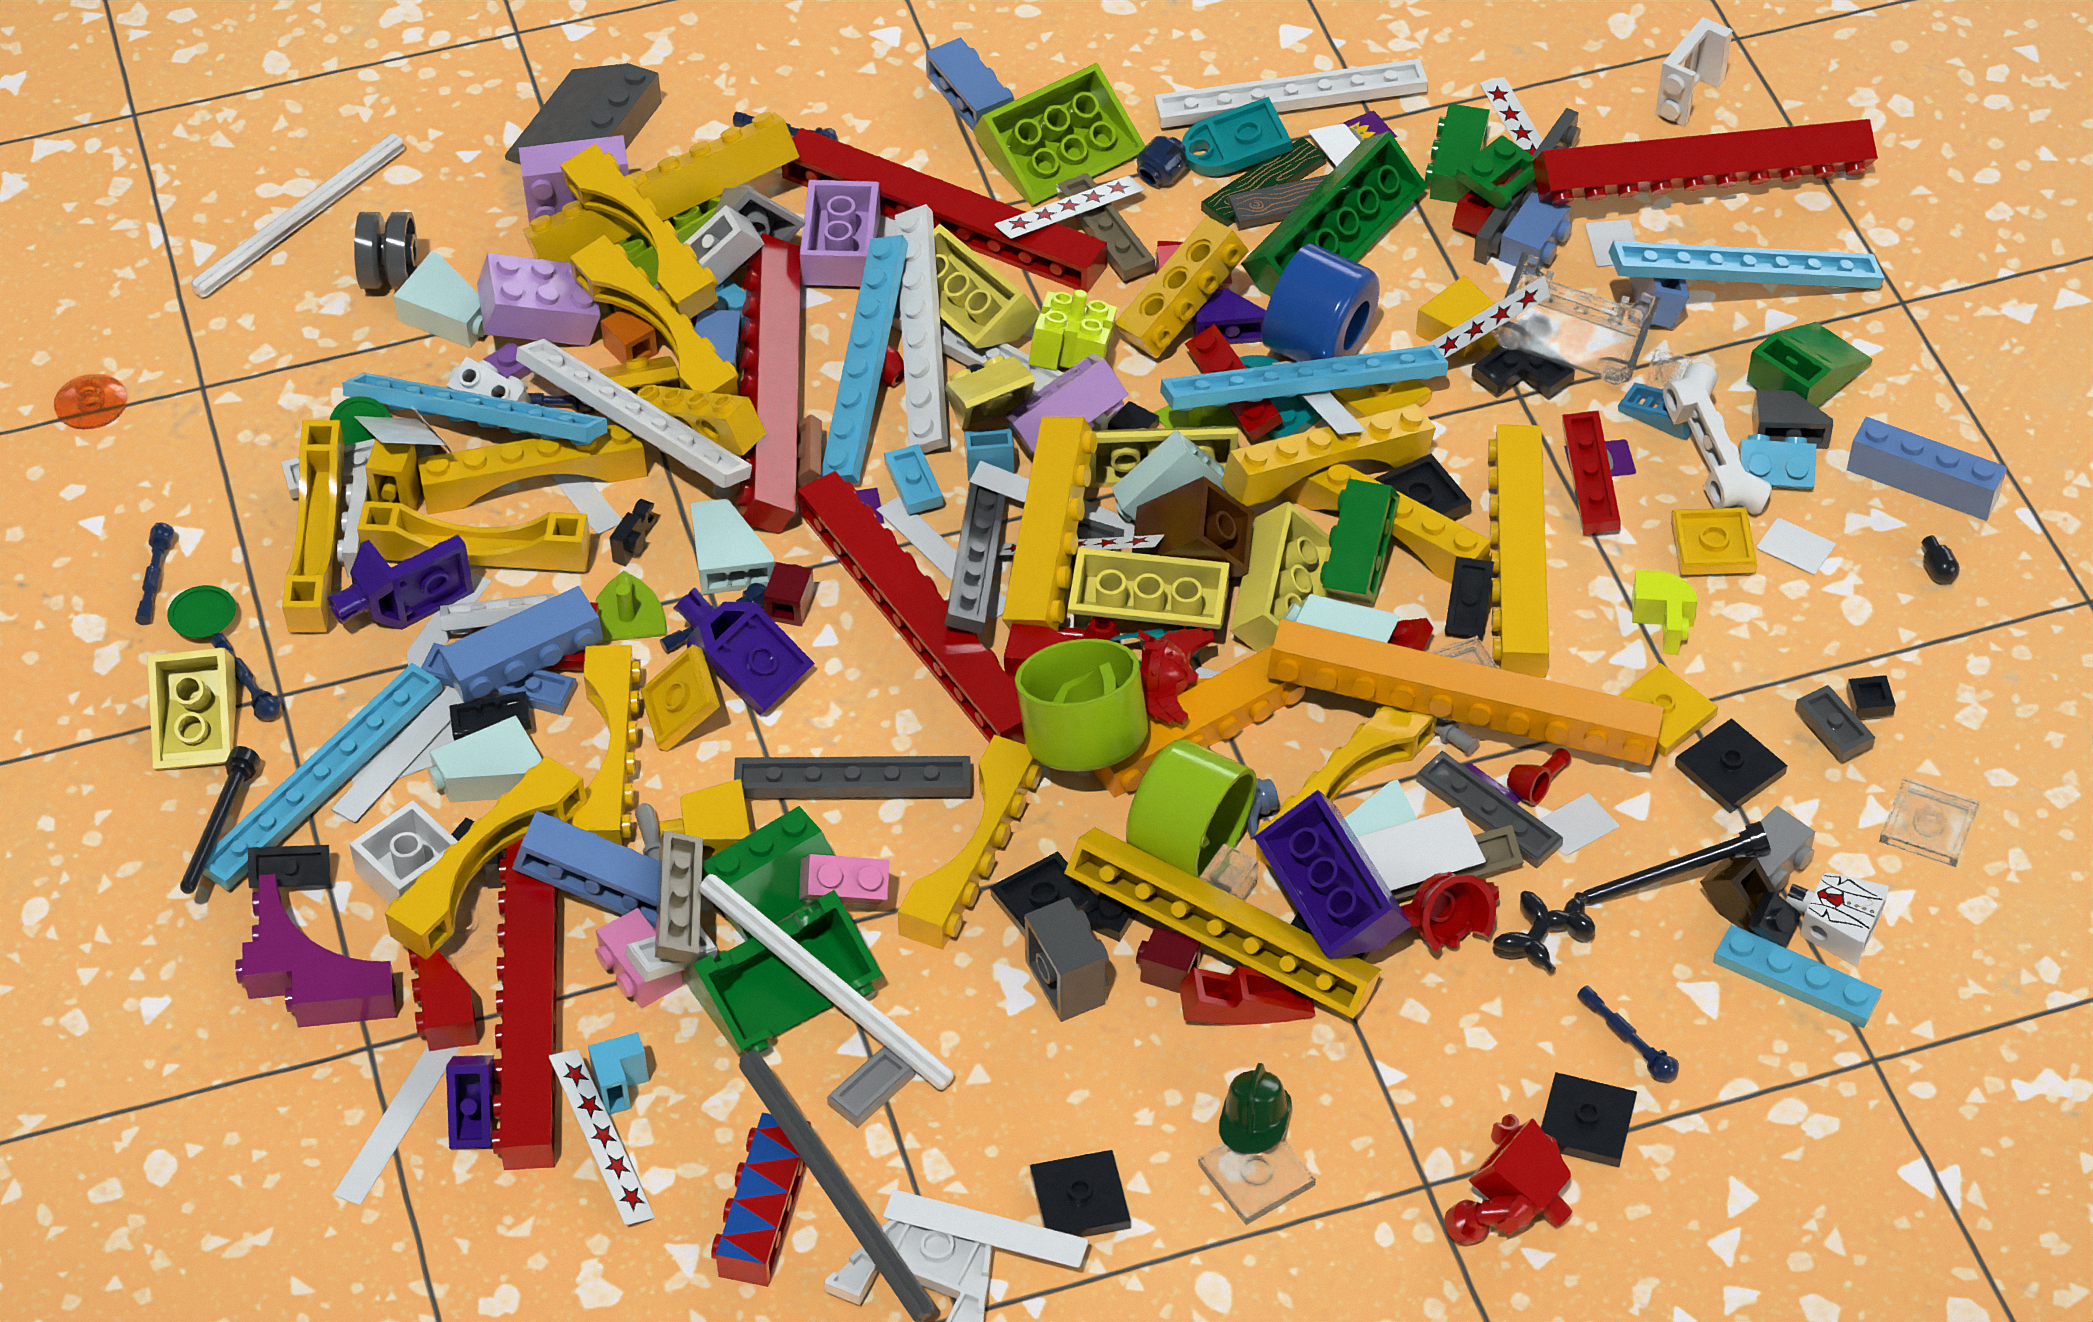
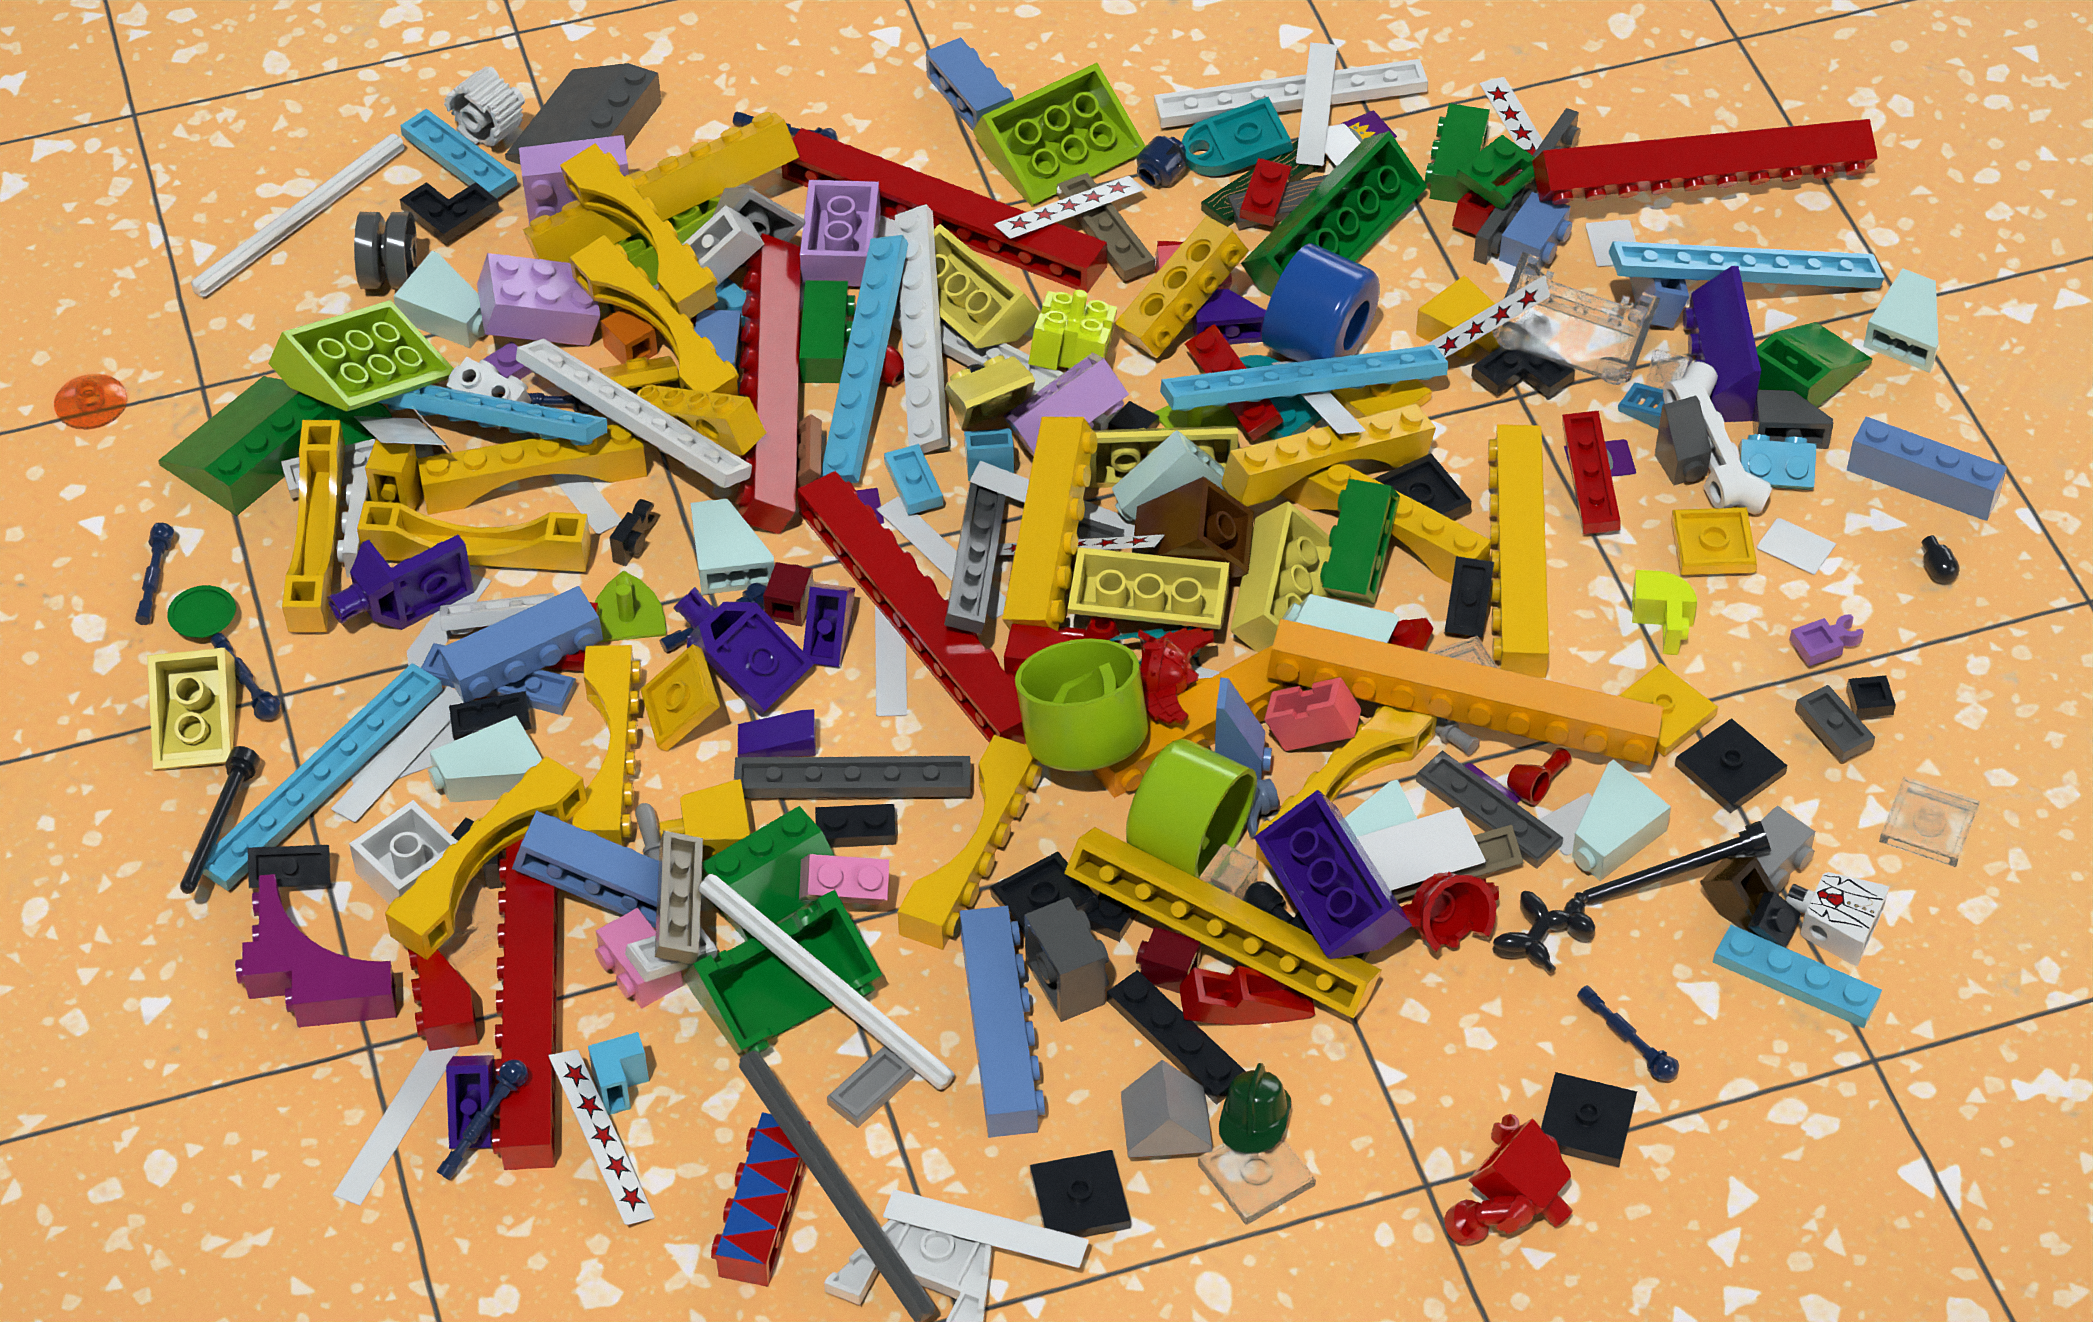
(242, 446): none -> green slope
(358, 357): none -> lime slope
(451, 216): none -> black plate
(457, 153): none -> medium azure plate
(485, 107): none -> white brick
(512, 1075): none -> dark blue piece
(779, 735): none -> dark purple slope
(825, 330): none -> green brick
(828, 623): none -> dark purple slope
(857, 825): none -> black plate
(890, 669): none -> white sticker
(999, 1022): none -> medium blue brick
(1165, 1114): none -> light grey slope
(1173, 1036): none -> black plate
(1239, 732): none -> medium blue slope
(1265, 192): none -> red plate
(1267, 899): none -> black cylinder
(1313, 715): none -> coral brick
(1316, 104): none -> white sticker
(1618, 822): none -> light aqua slope
(1683, 441): none -> dark grey slope
(1706, 60): white window -> none
(1725, 340): none -> dark purple slope
(1821, 642): none -> medium lavender plate
(1906, 322): none -> light aqua slope

